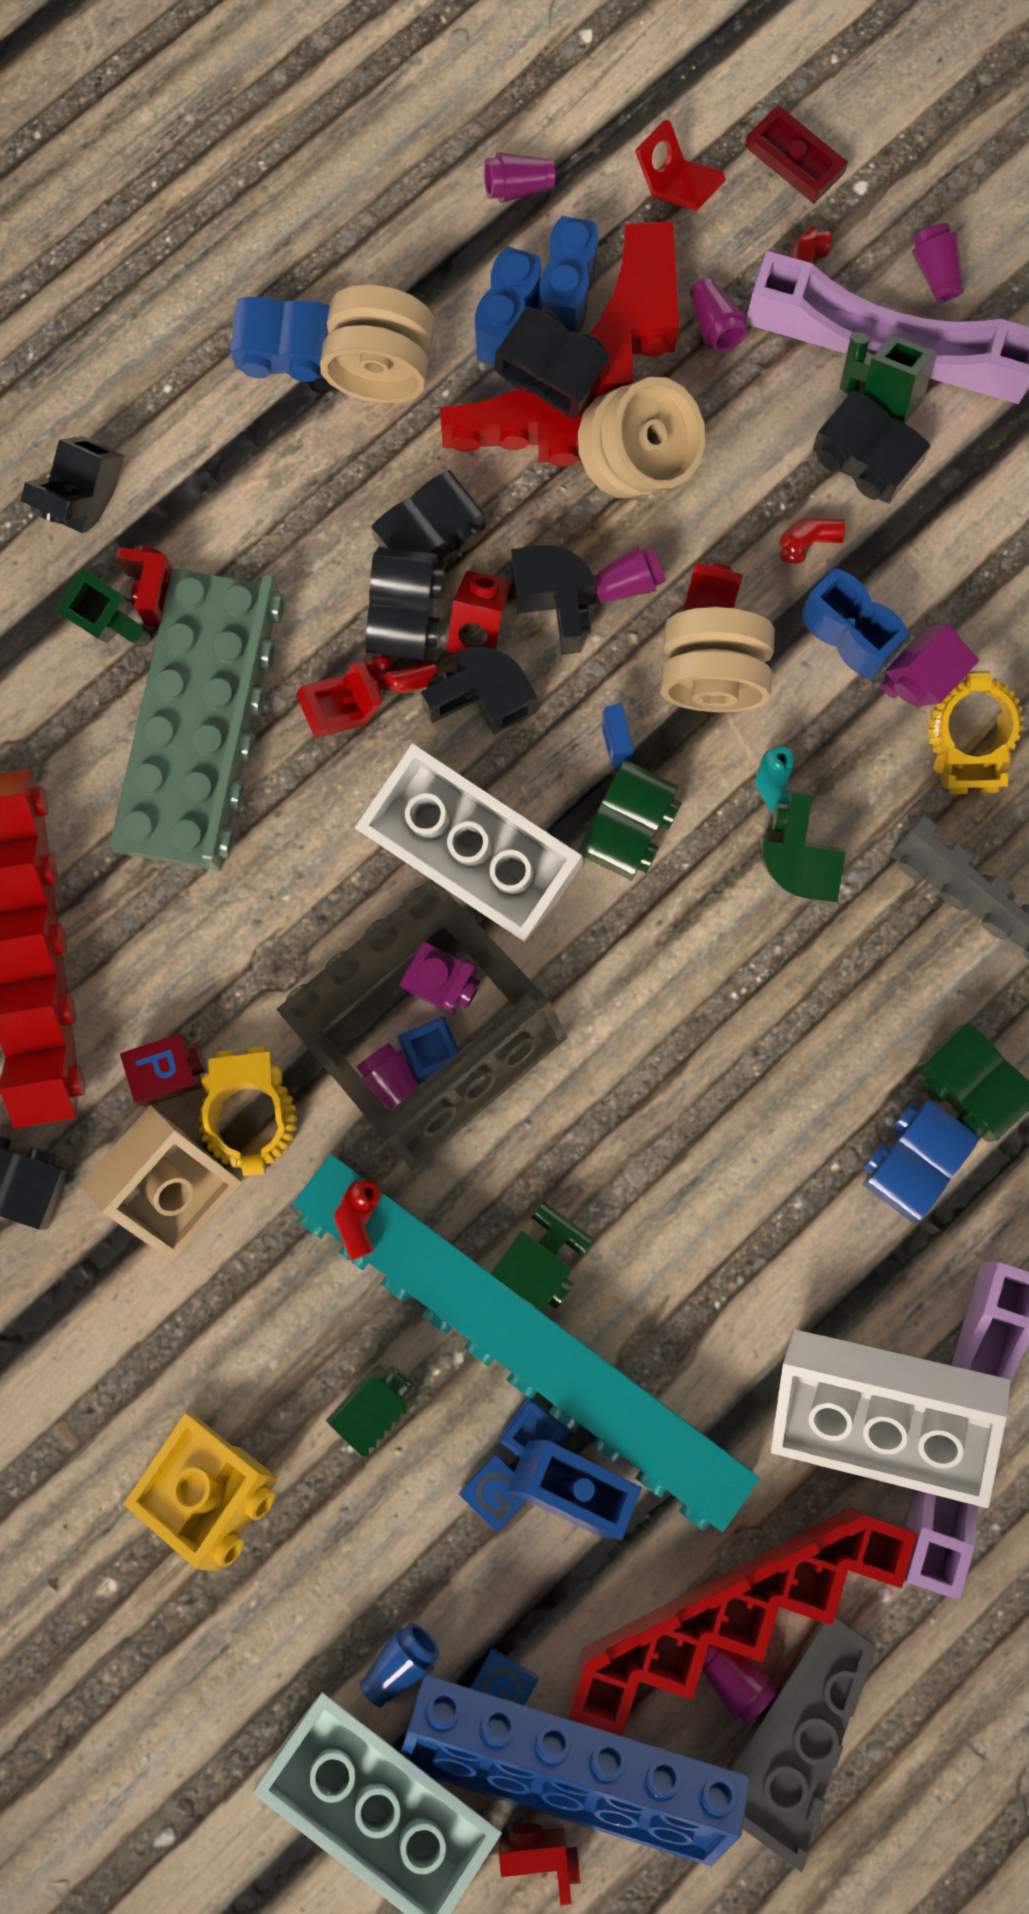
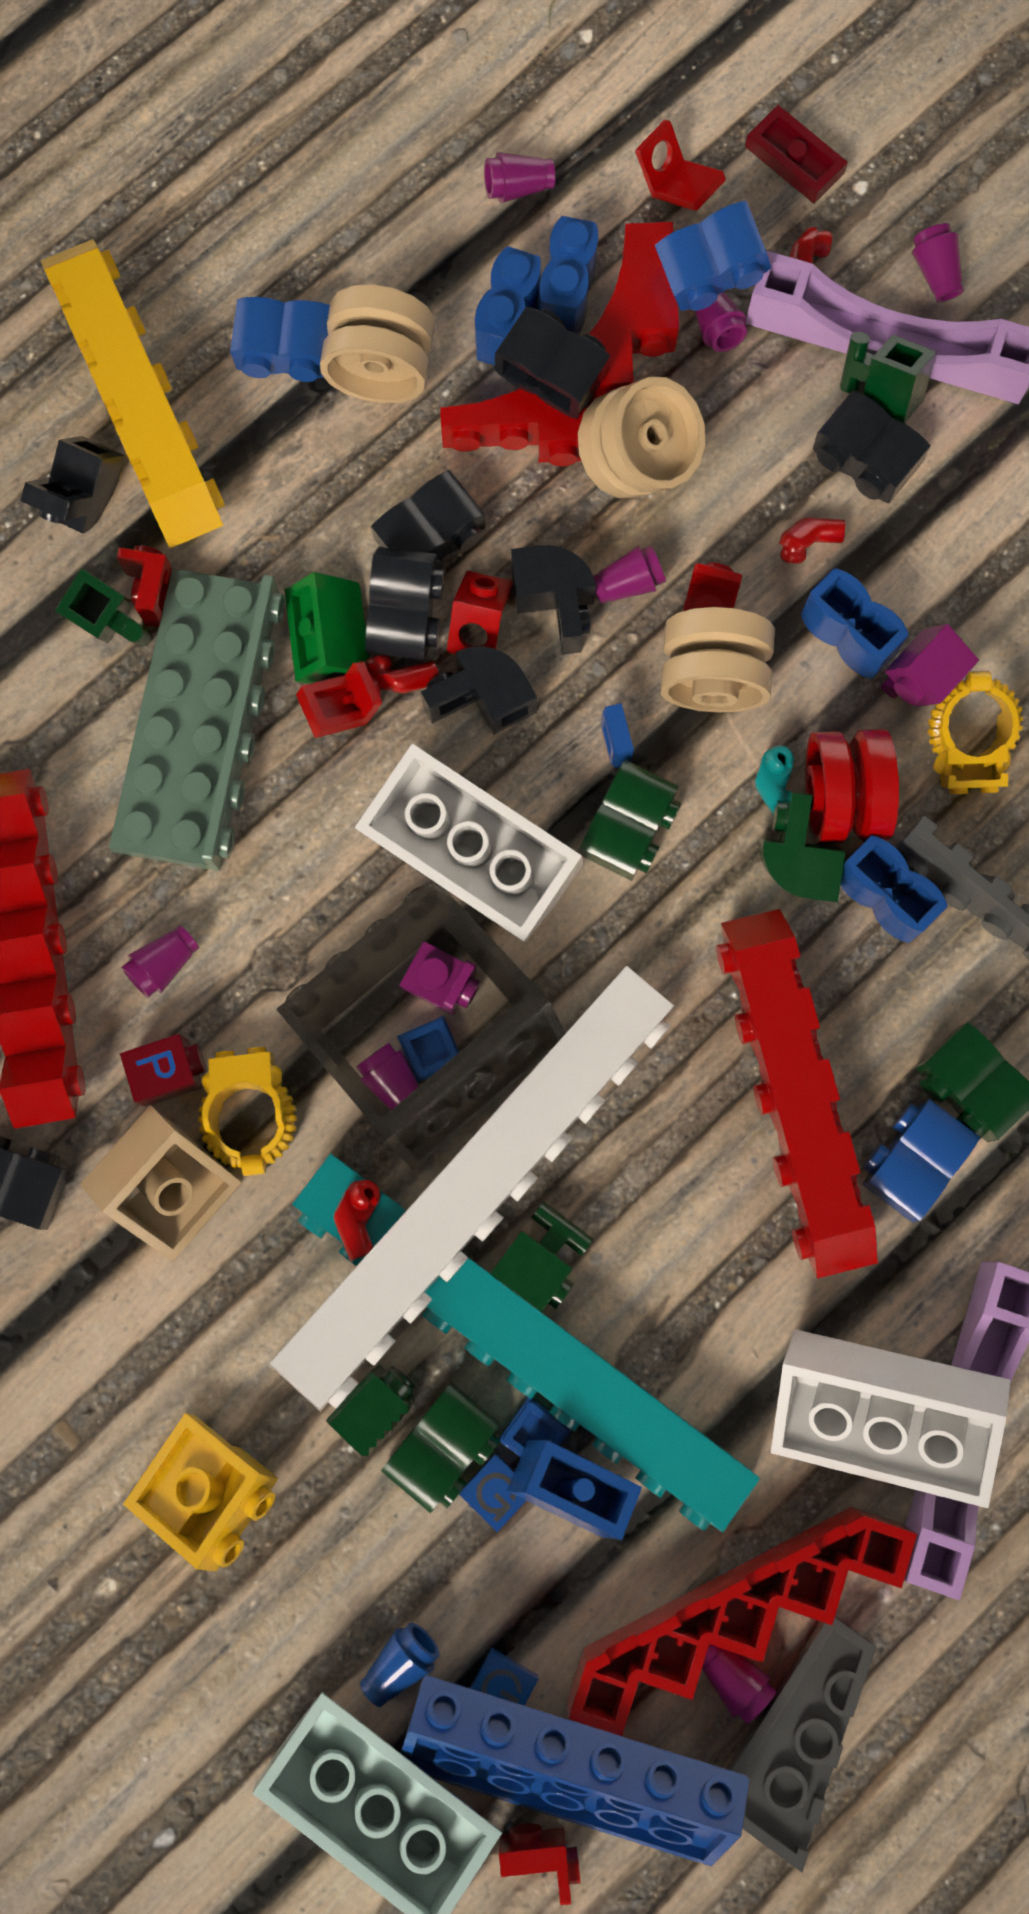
(134, 392): none -> yellow brick
(159, 961): none -> magenta cone
(325, 626): none -> green panel
(441, 1449): none -> dark green brick
(470, 1190): none -> white brick
(713, 257): none -> blue brick
(798, 1094): none -> red brick
(852, 785): none -> red wheel
(899, 898): none -> blue brick

